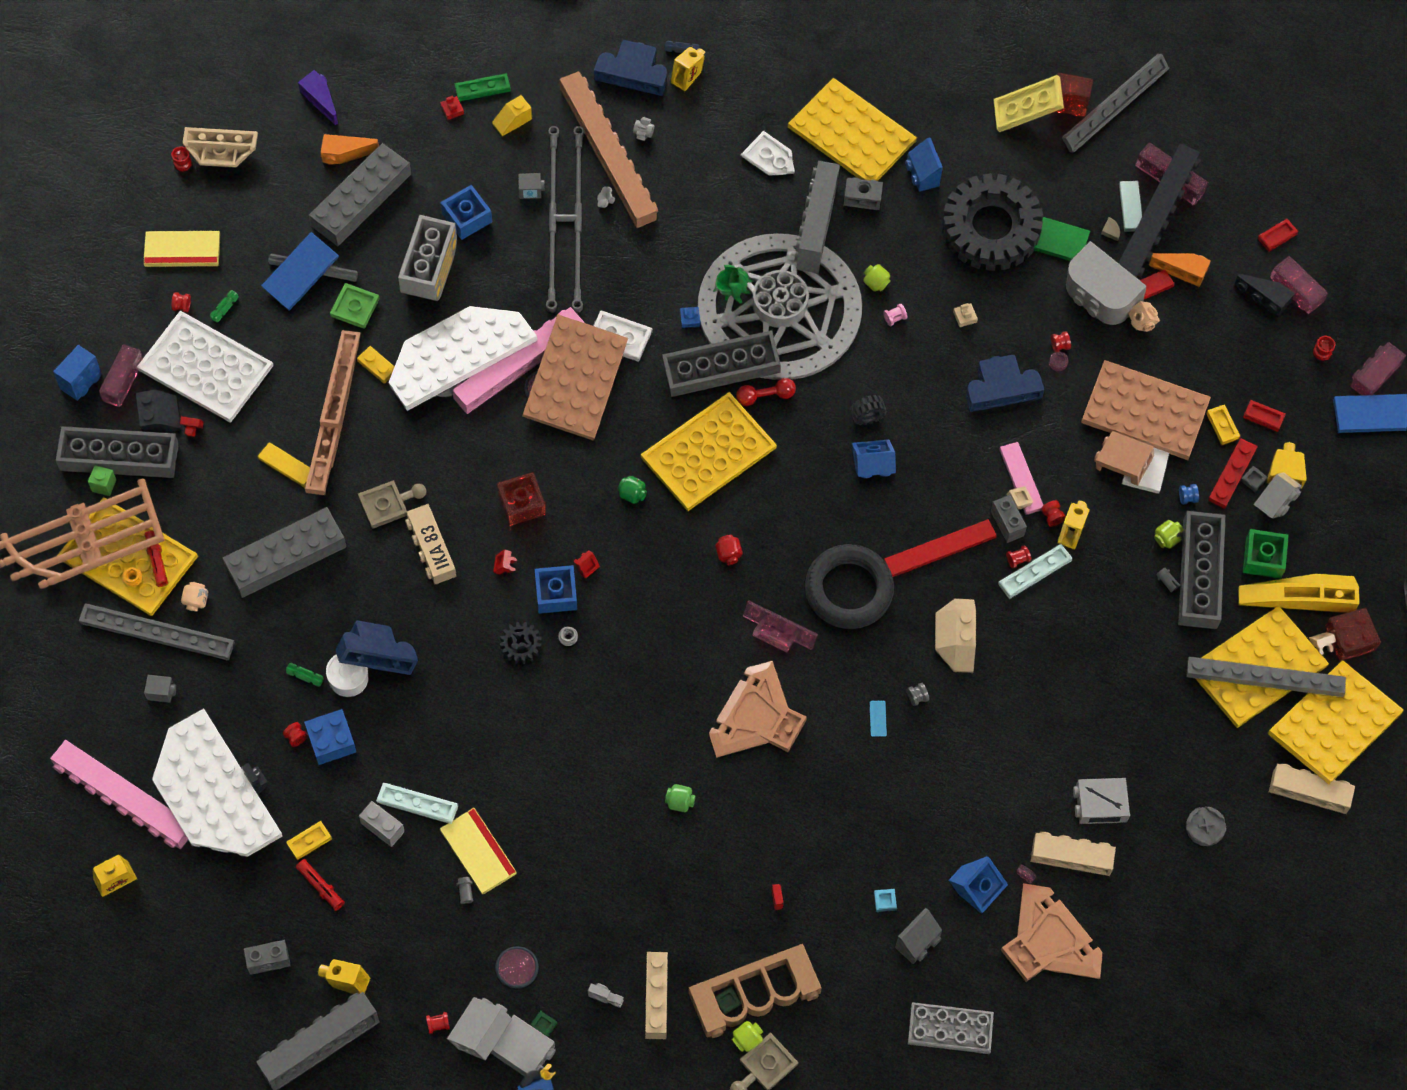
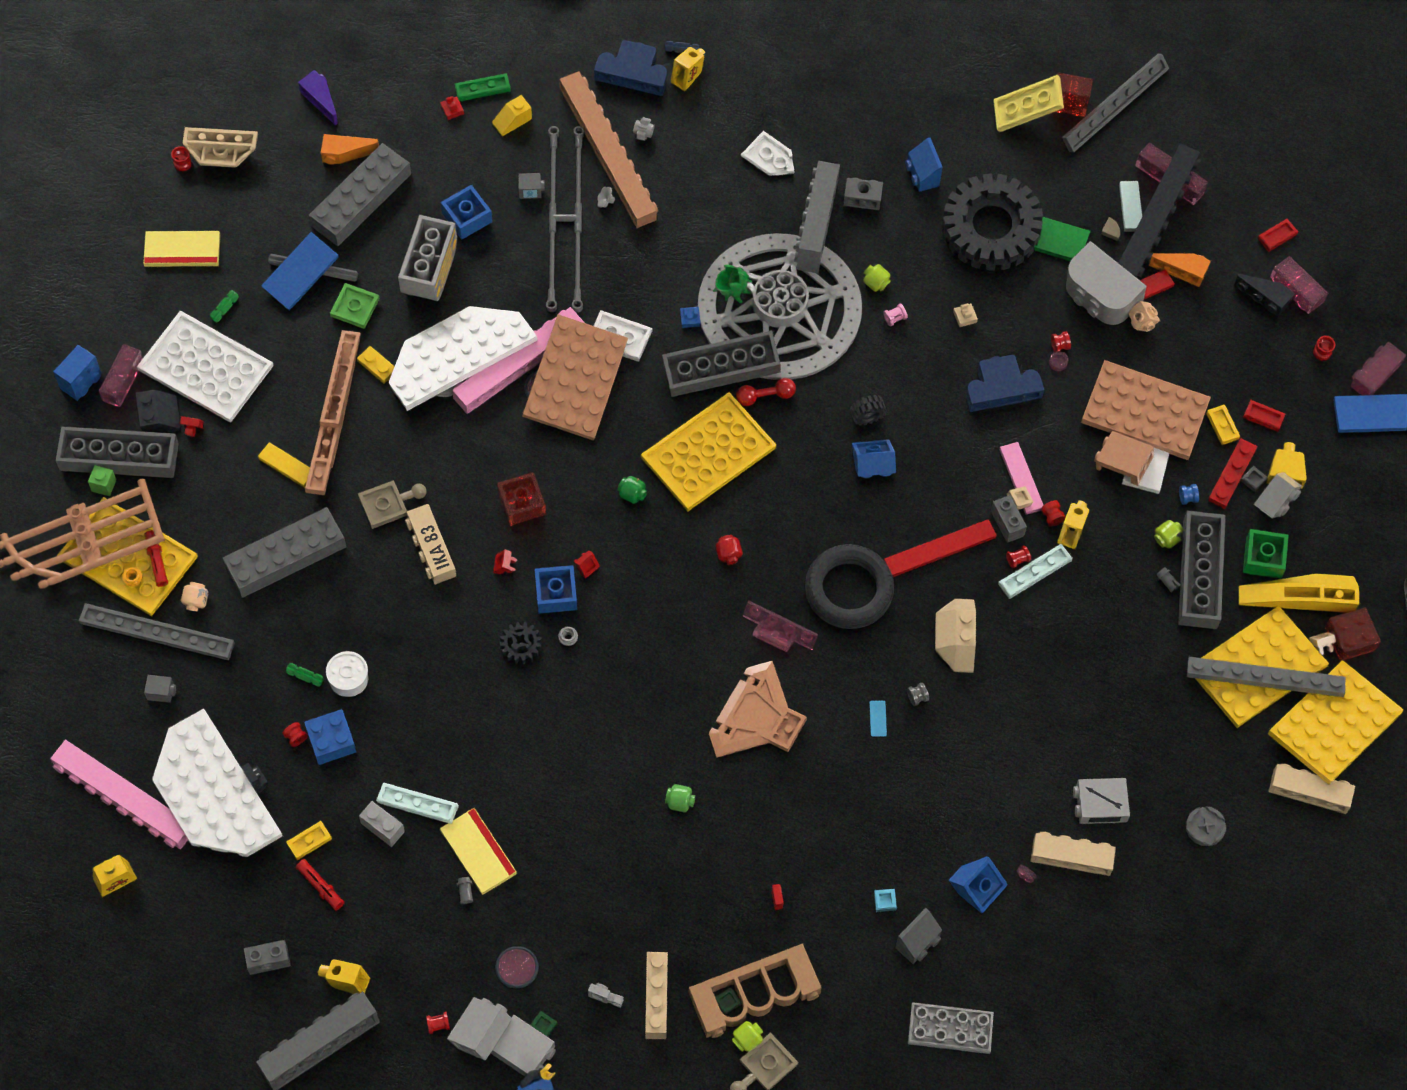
(181, 302): red wheel -> none
(375, 648): dark blue brick -> none
(852, 132): yellow plate -> none
(1050, 939): nougat plate -> none

